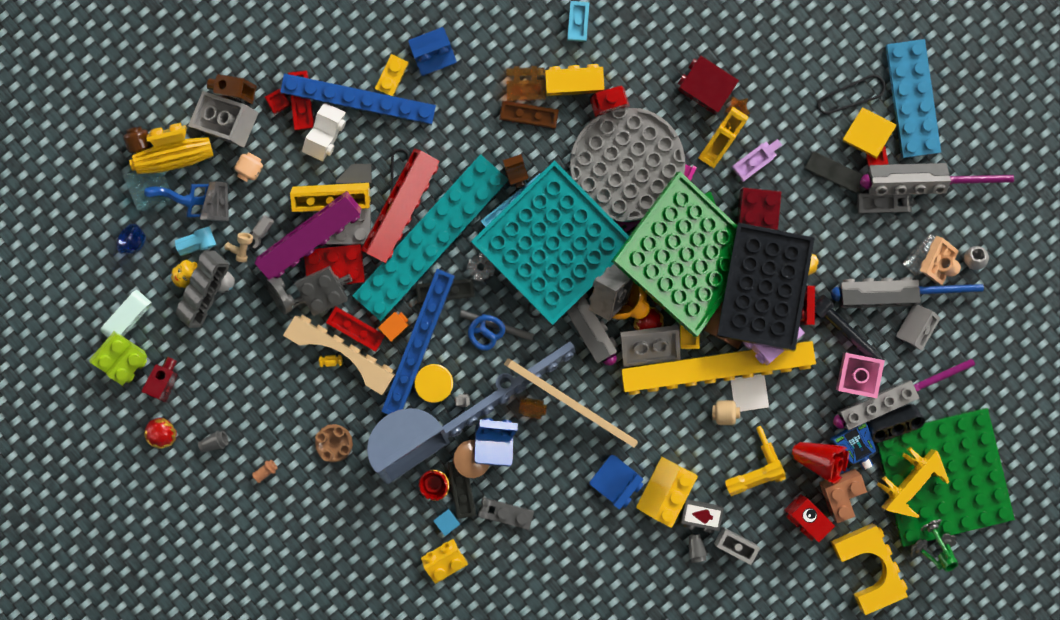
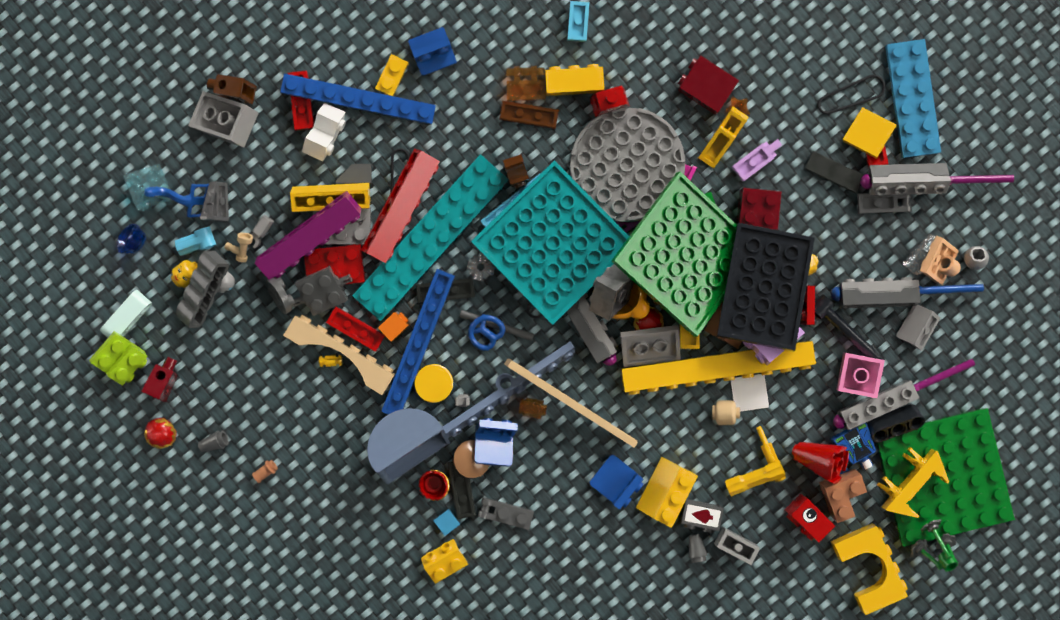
(136, 140): reddish brown head -> none
(170, 150): yellow plate -> none
(248, 167): light nougat head -> none
(277, 101): red tile -> none
(333, 443): medium nougat dish -> none

